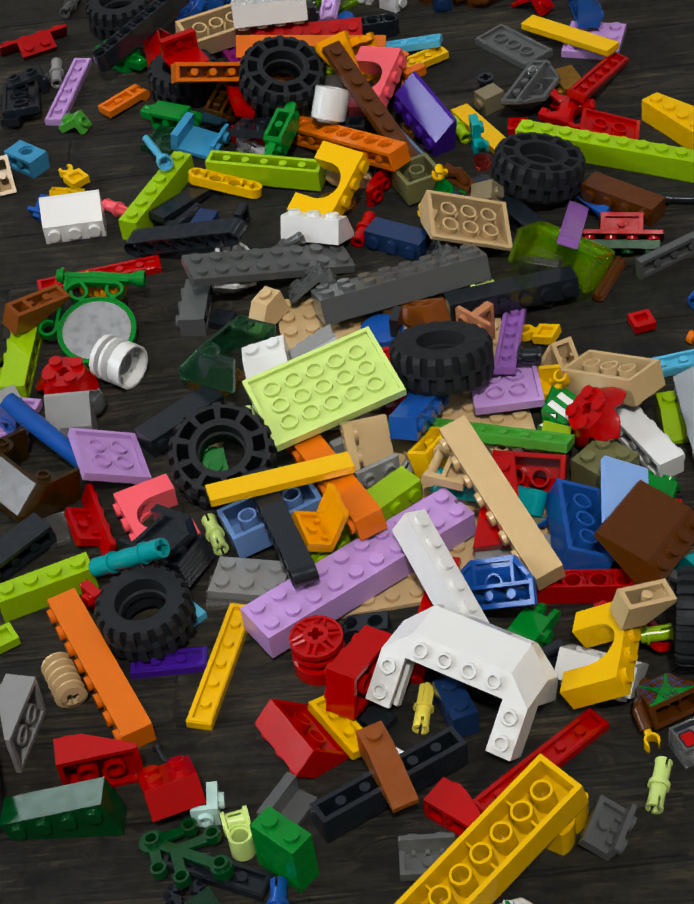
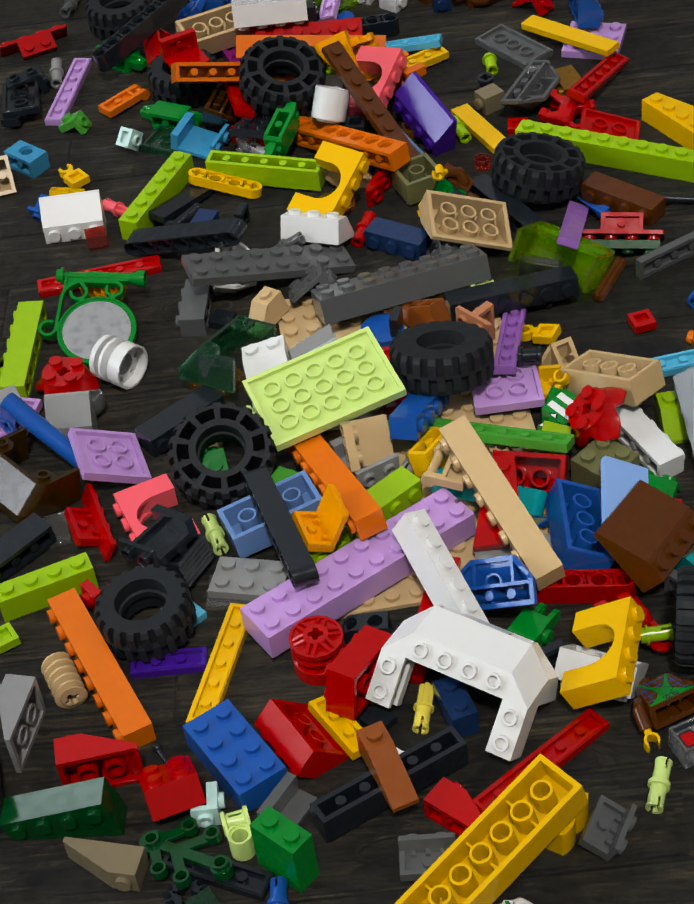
(32, 309): dark orange slope -> none
(96, 237): none -> clear red tile
(114, 863): none -> dark tan slope
(129, 138): none -> light aqua bracket
(129, 557): teal piece -> none
(163, 160): medium azure piece -> none
(234, 755): none -> blue brick
(279, 479): yellow tile -> none
(476, 128): teal plate -> none
(488, 190): dark tan brick -> none
(489, 61): none -> lime pin
(641, 603): tan slope -> none

